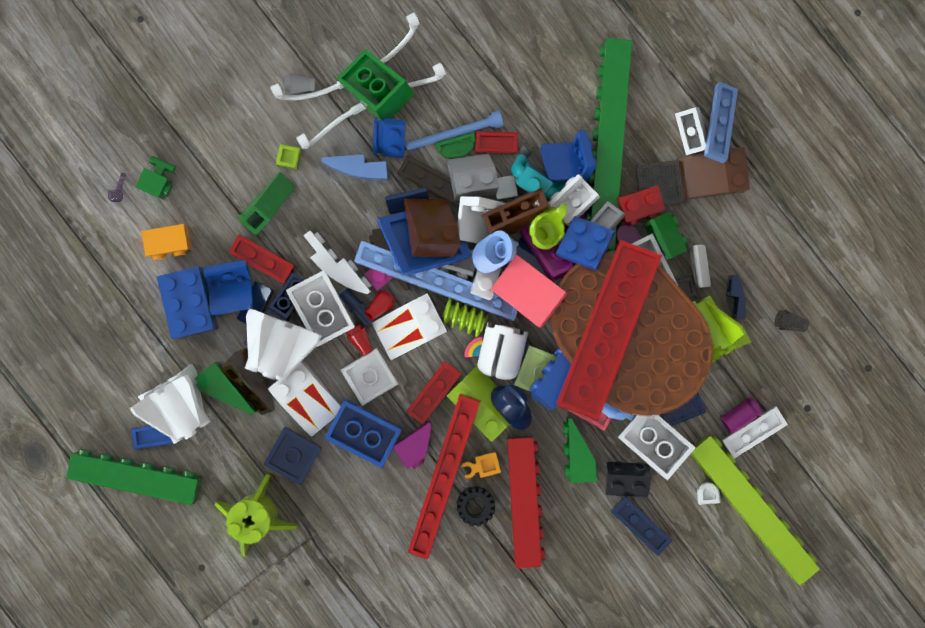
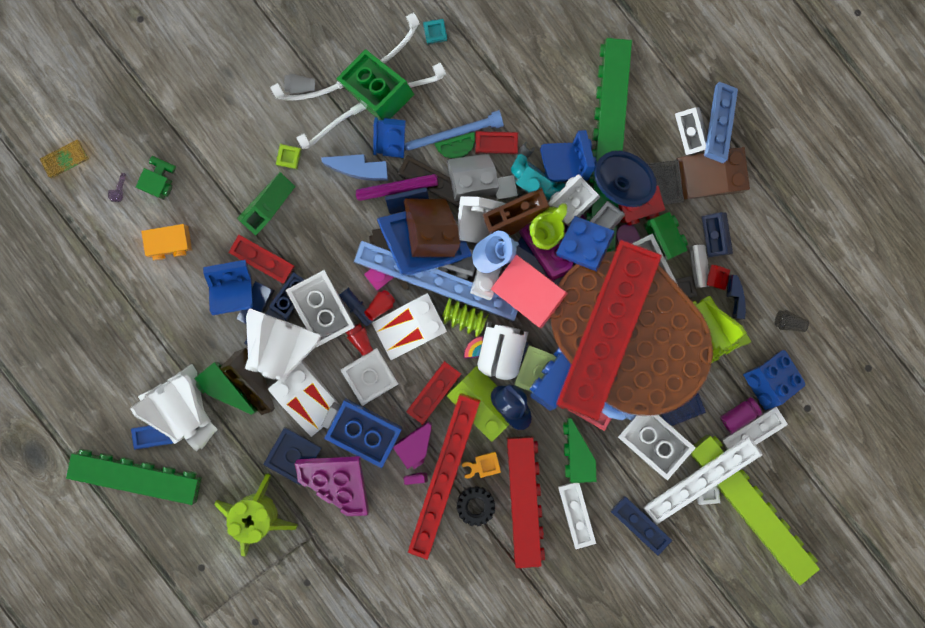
(64, 159): none -> clear yellow tile
(186, 303): blue brick -> none
(202, 436): none -> white cone
(331, 415): none -> light grey tile
(336, 482): none -> magenta plate
(343, 271): white slope -> none
(396, 187): none -> magenta axle
(416, 478): none -> magenta tile
(435, 31): none -> teal tile
(577, 515): none -> white plate
(625, 178): none -> dark blue dish
(628, 479): black bracket -> none
(703, 480): none -> white tile
(717, 234): none -> dark blue slope
(718, 277): none -> red plate
(775, 380): none -> blue bracket

